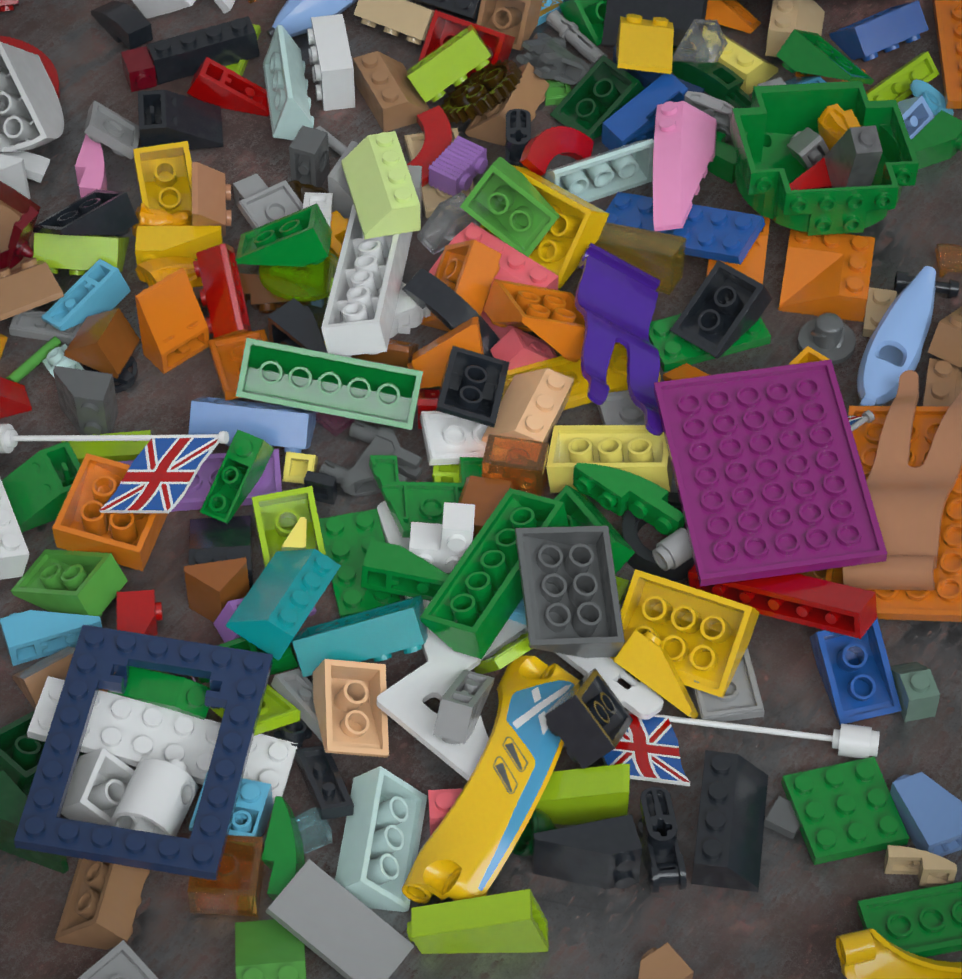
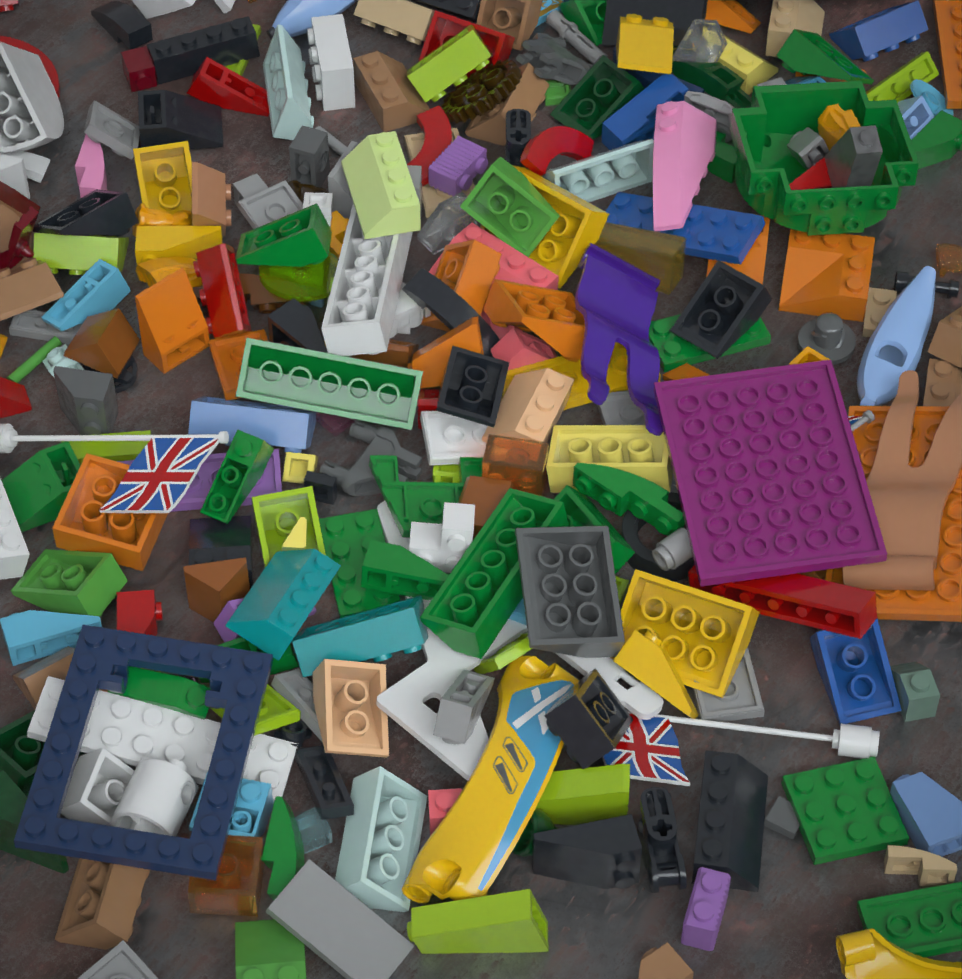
(705, 909): none -> medium lavender brick

